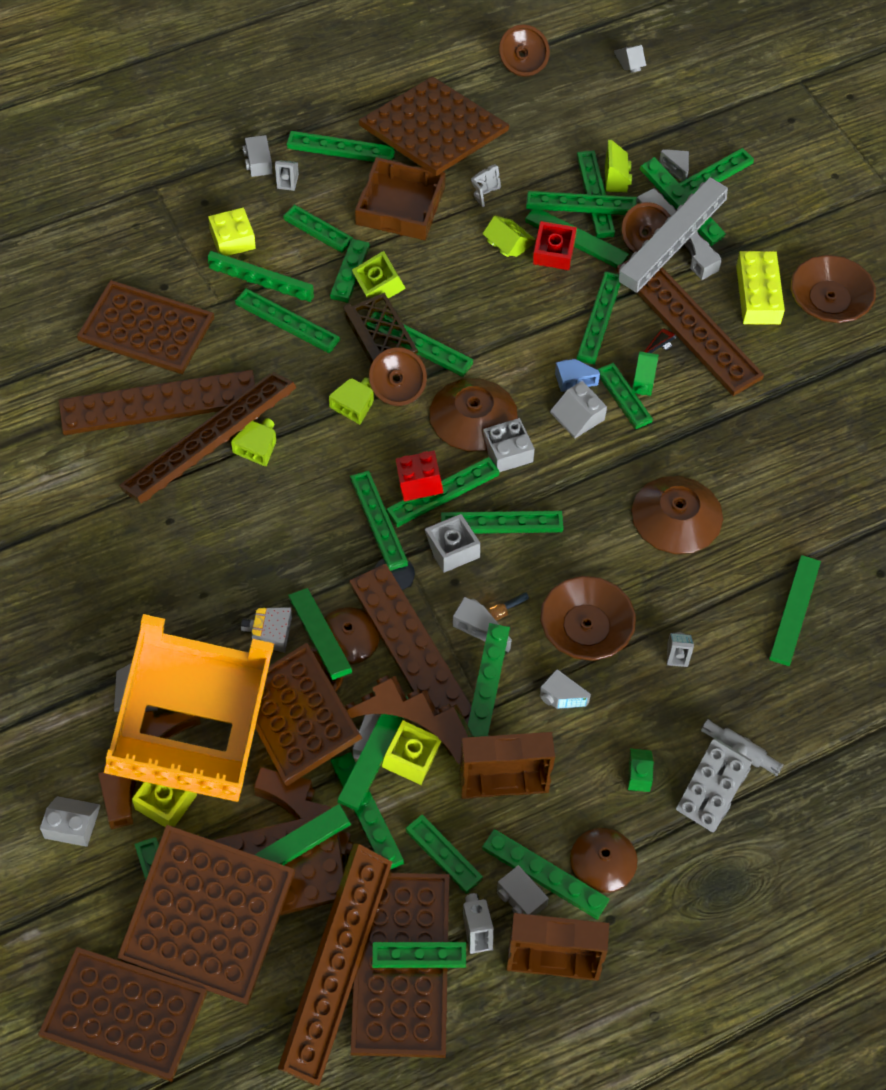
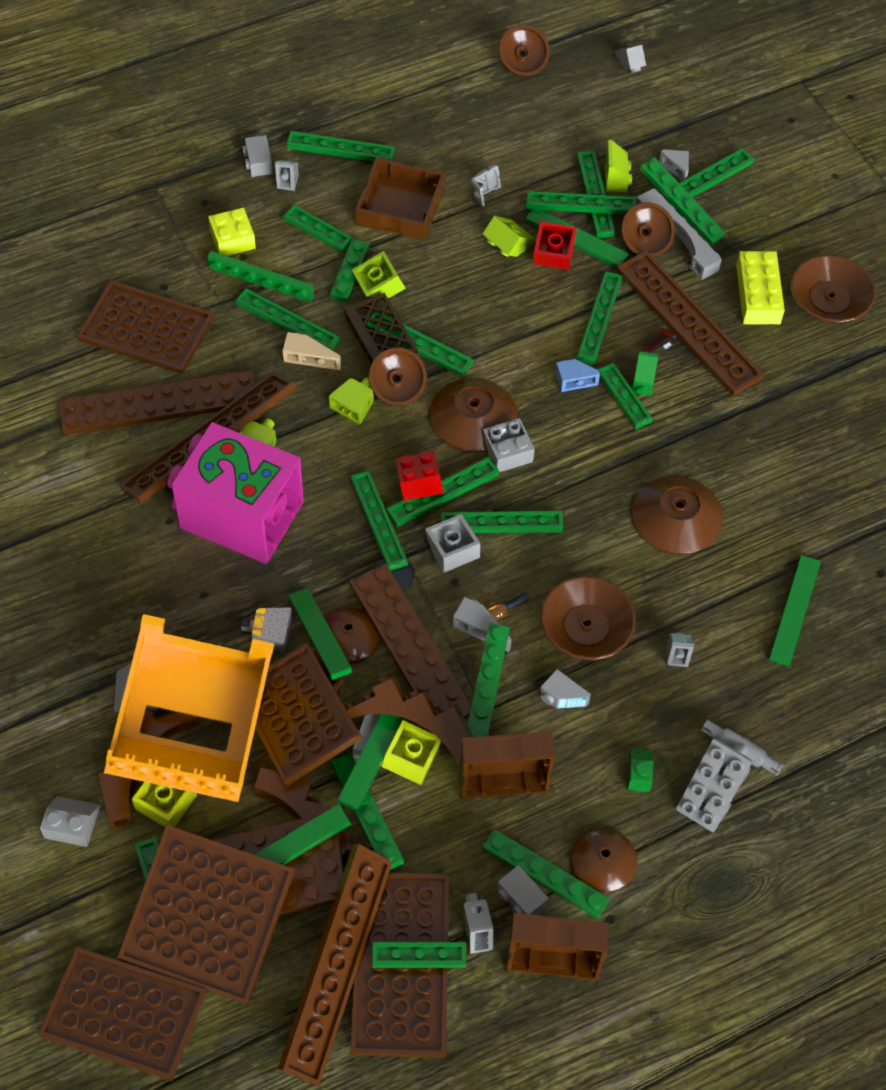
(237, 491): none -> dark pink brick
(306, 351): none -> tan slope
(434, 125): reddish brown plate -> none
(444, 854): green plate -> none
(579, 410): light grey slope -> none
(672, 234): light grey brick -> none

